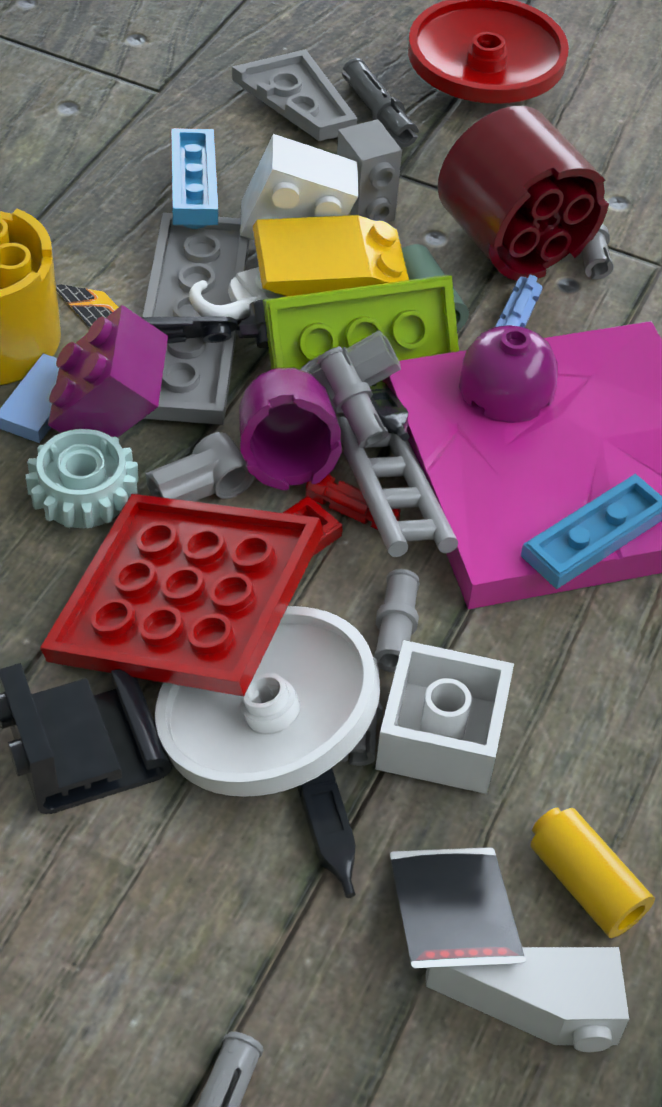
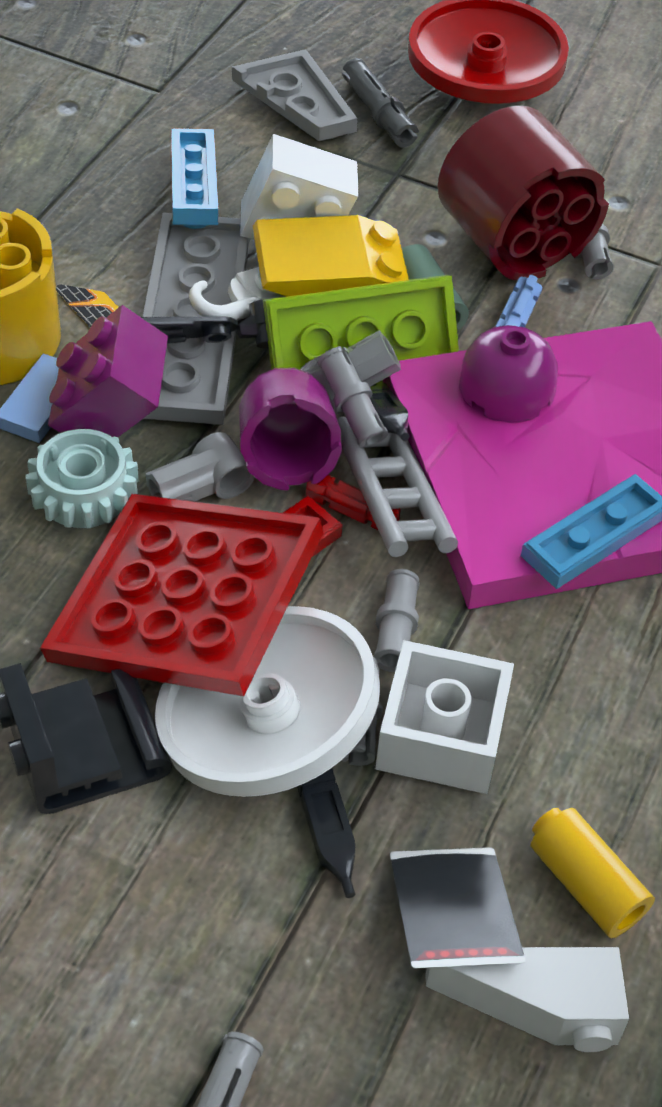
(377, 168): light grey brick -> none

